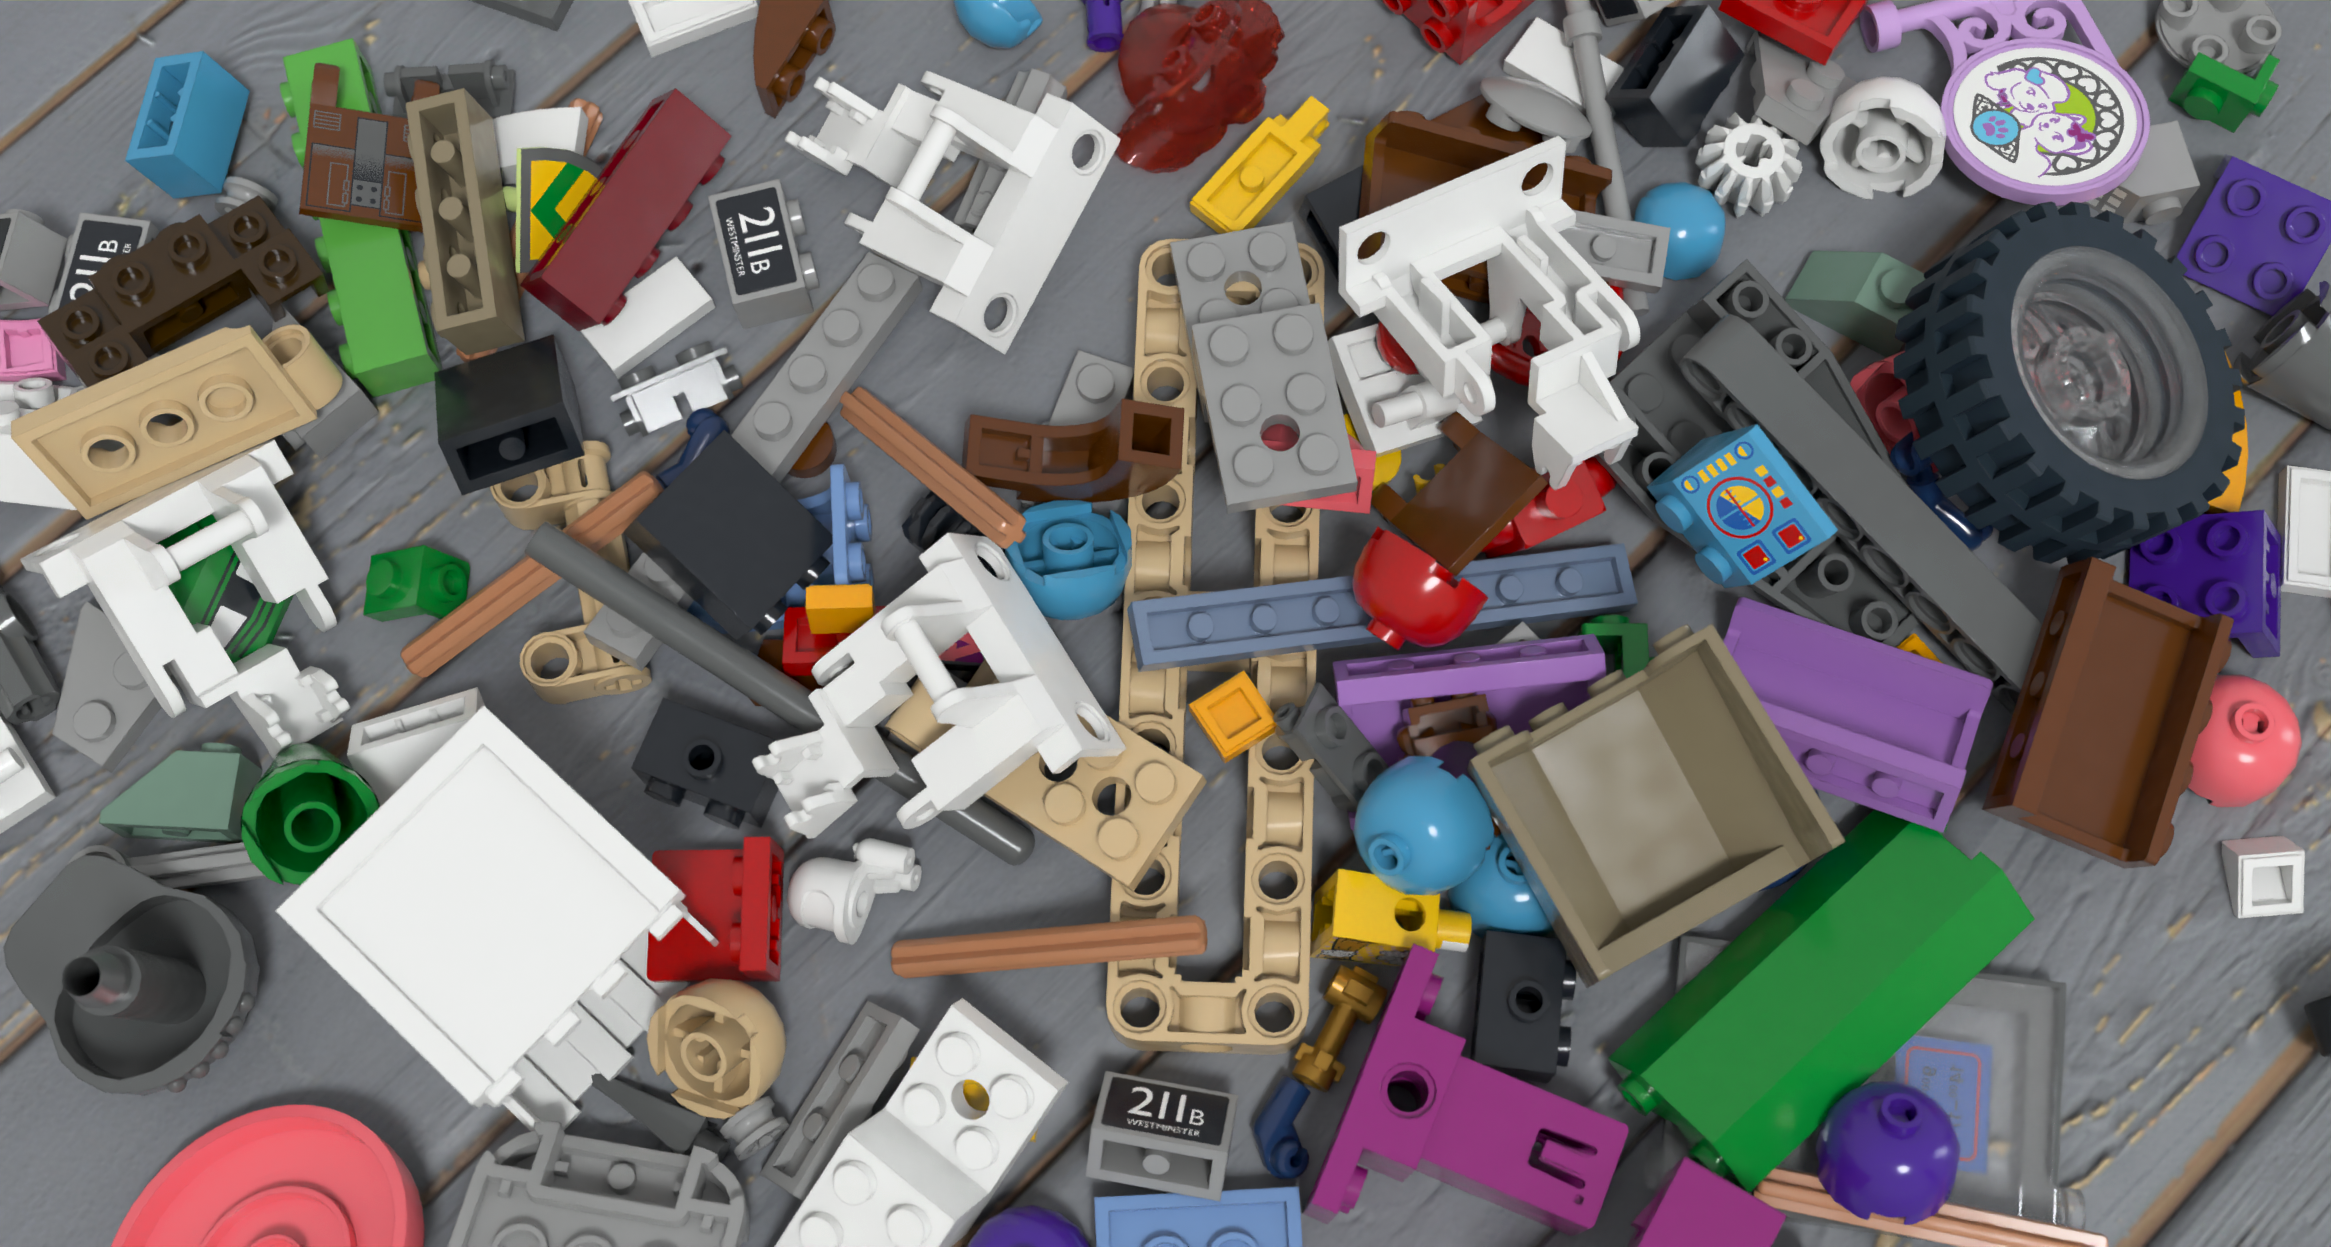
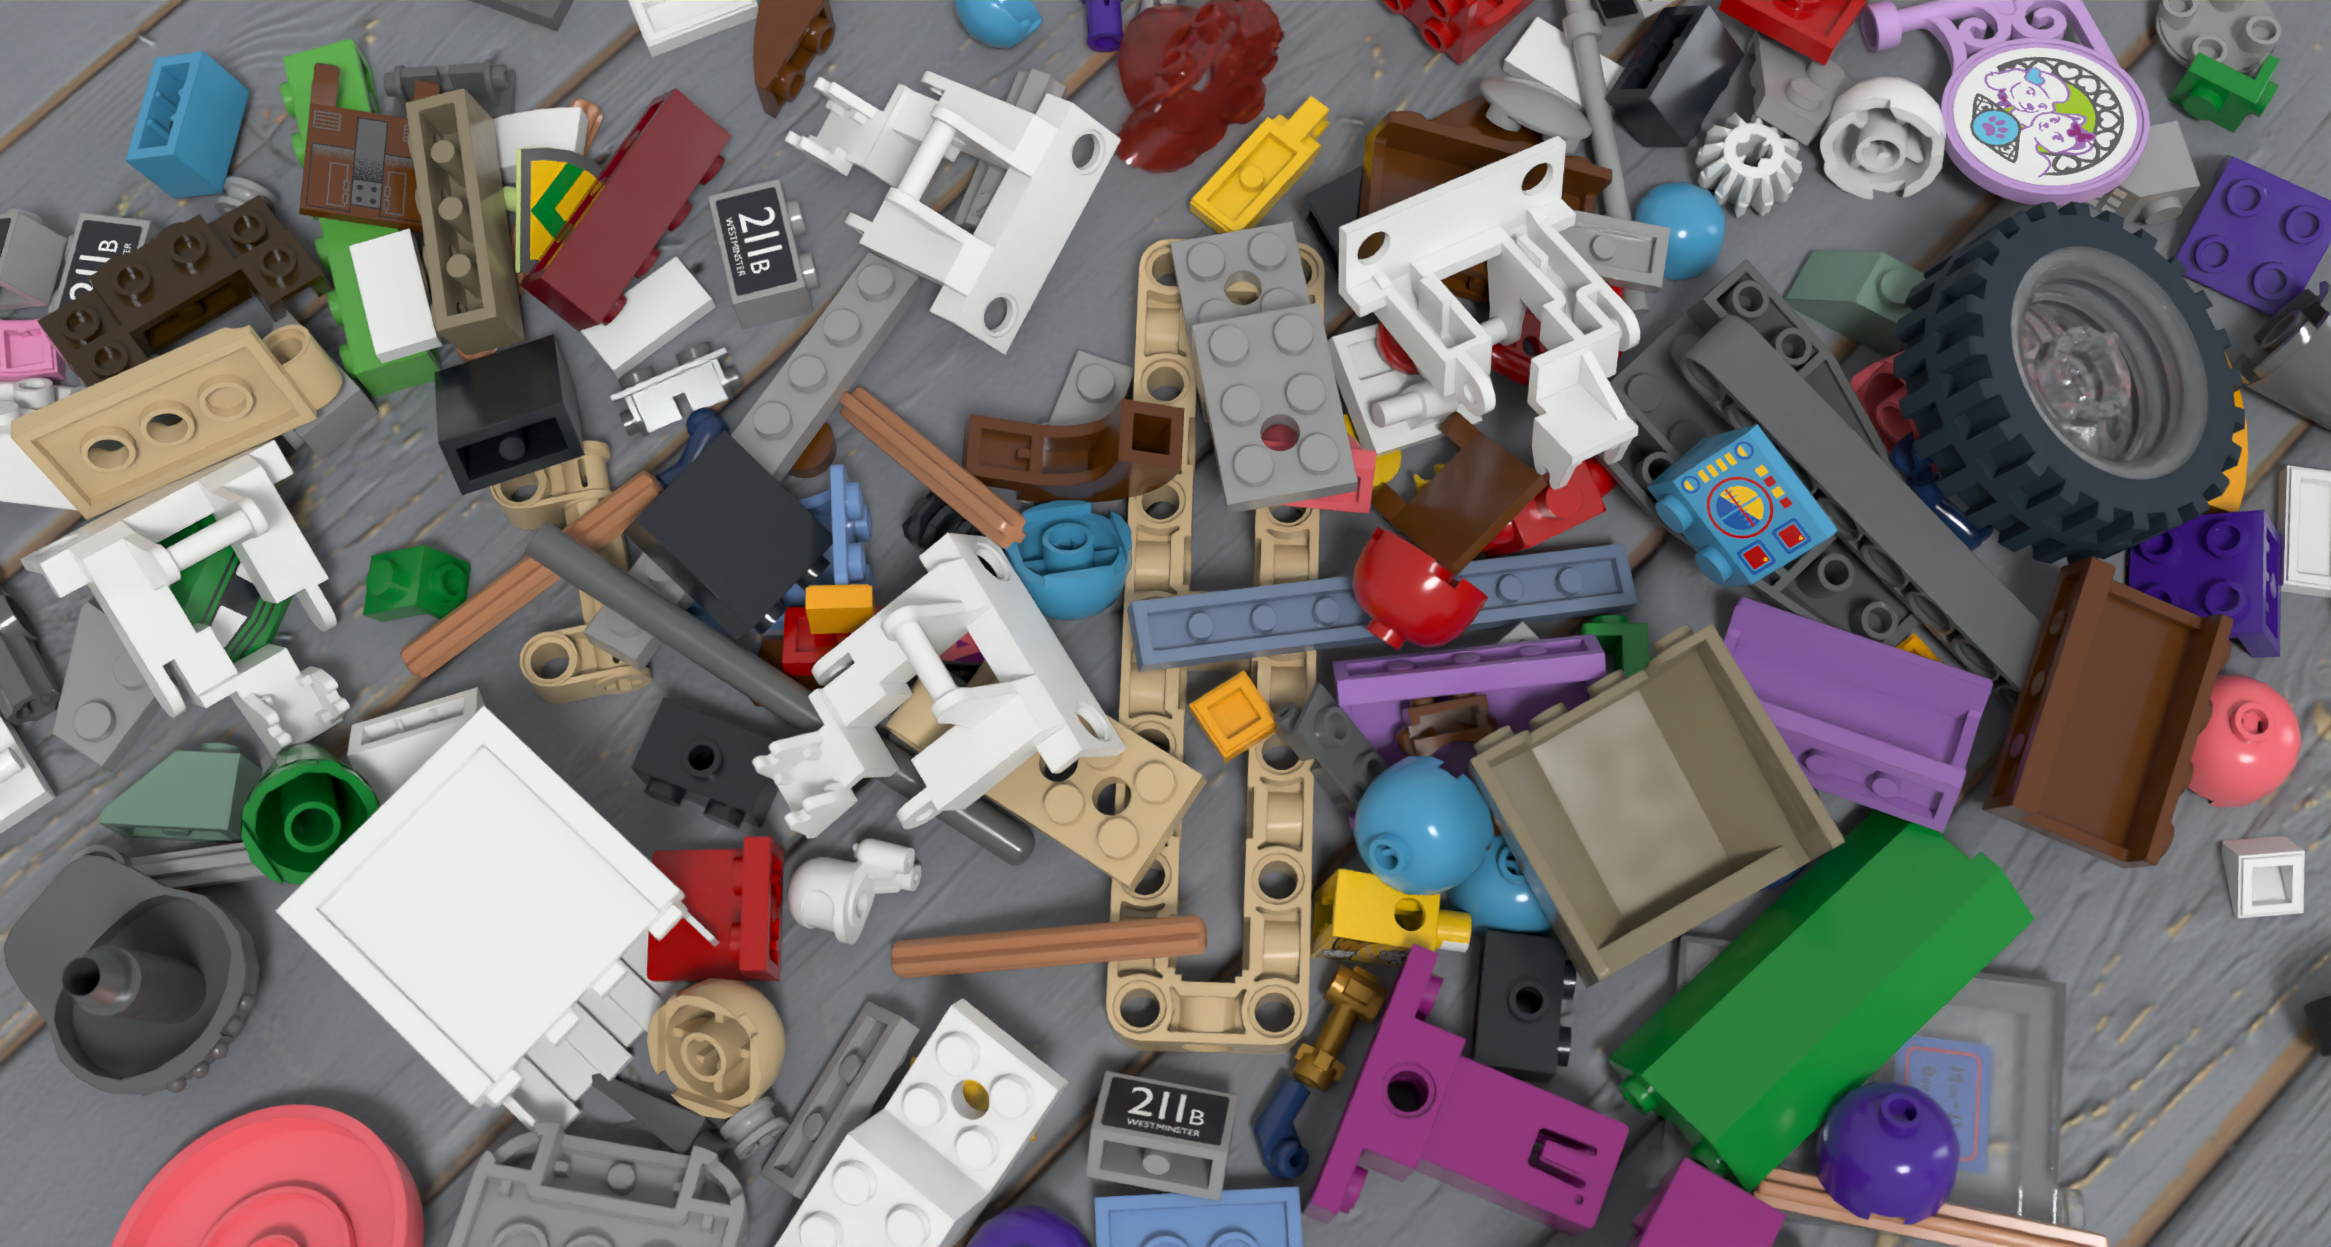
(395, 295): none -> white tile

